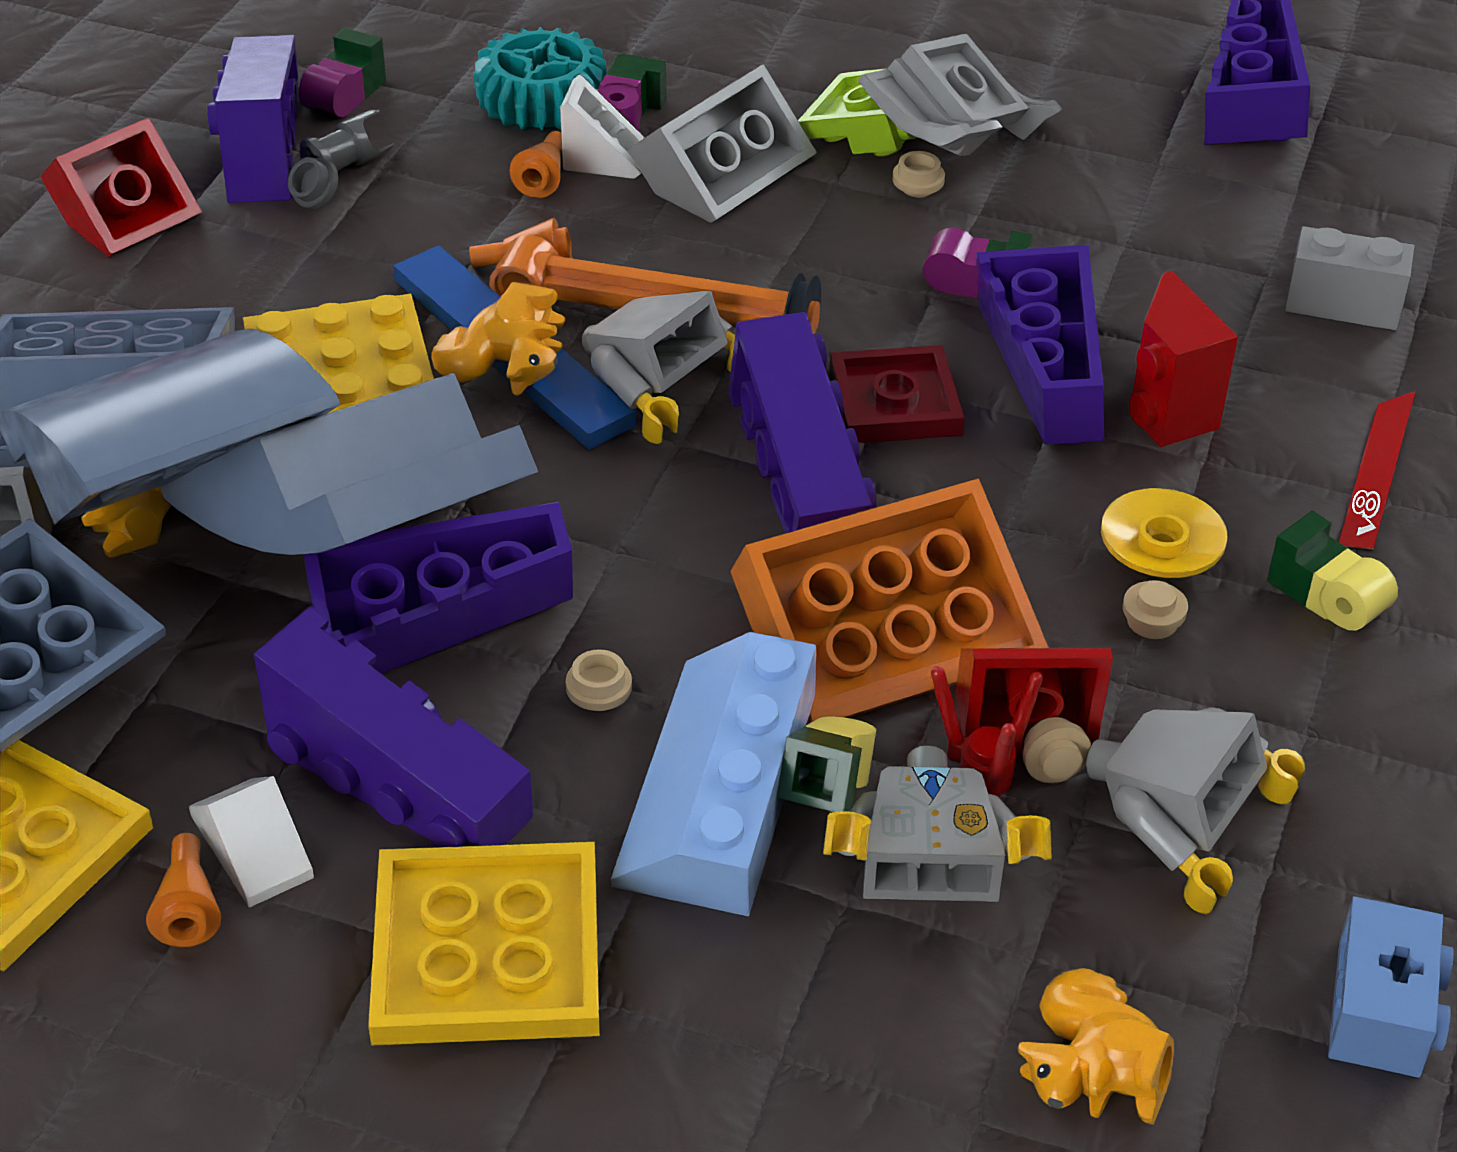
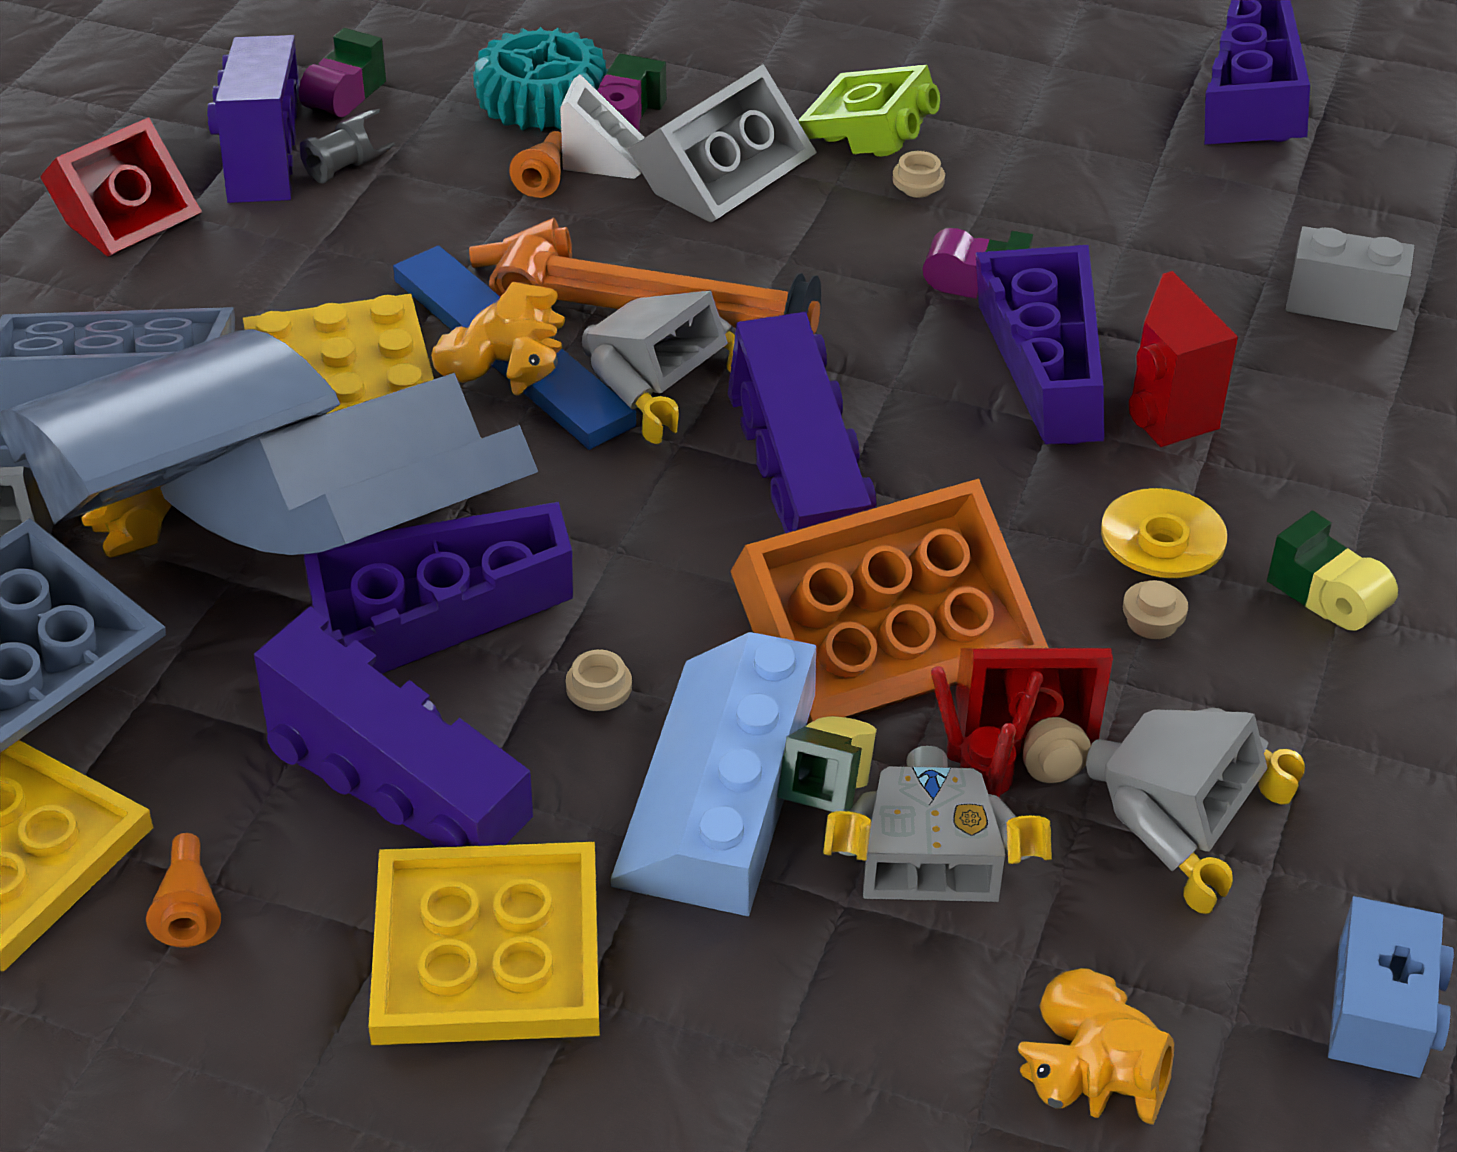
(254, 839): white slope -> none
(313, 182): dark grey plate -> none
(897, 393): dark red tile -> none
(953, 96): light grey piece -> none
(1376, 473): red sticker -> none

